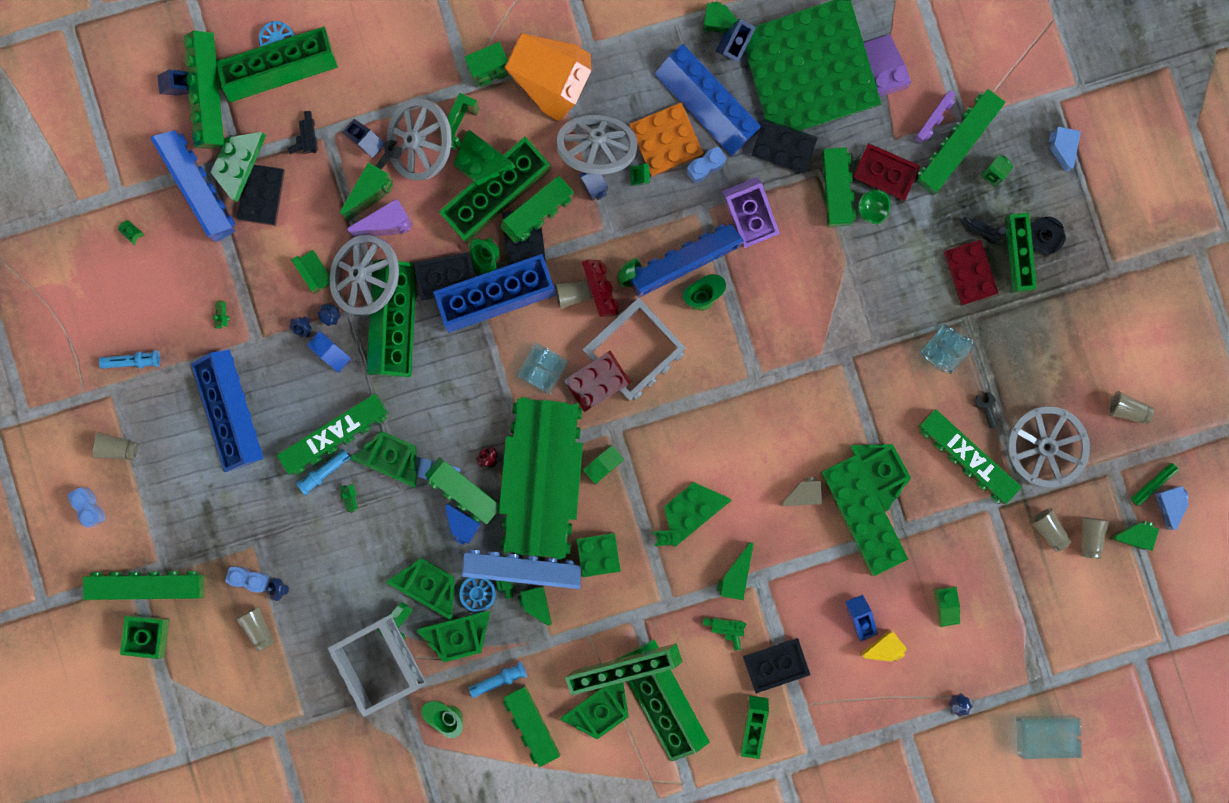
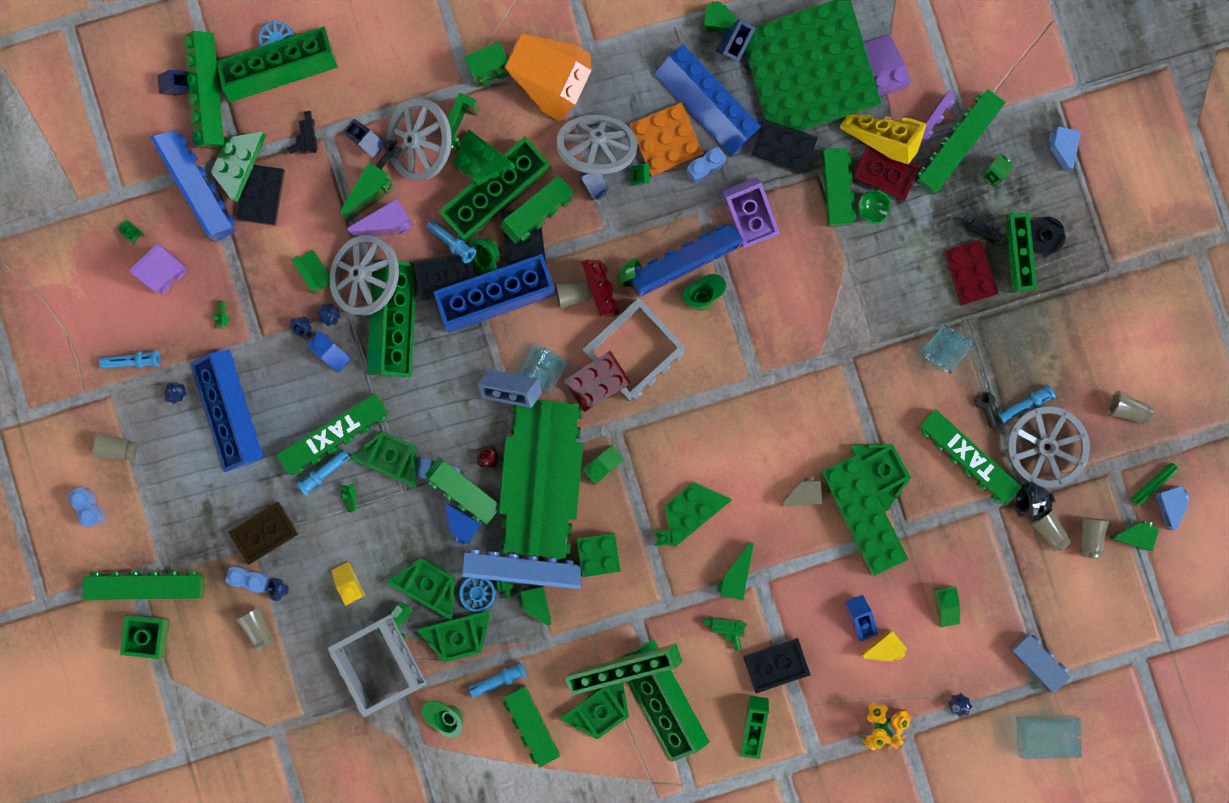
(159, 269): none -> medium lavender slope
(174, 392): none -> dark blue piece
(263, 533): none -> dark brown plate
(347, 584): none -> yellow slope
(456, 245): none -> dark azure pin
(509, 388): none -> sand blue brick
(878, 736): none -> light orange plant
(891, 137): none -> yellow wedge
(1034, 400): none -> dark azure pin
(1035, 497): none -> black helmet
(1040, 662): none -> sand blue brick

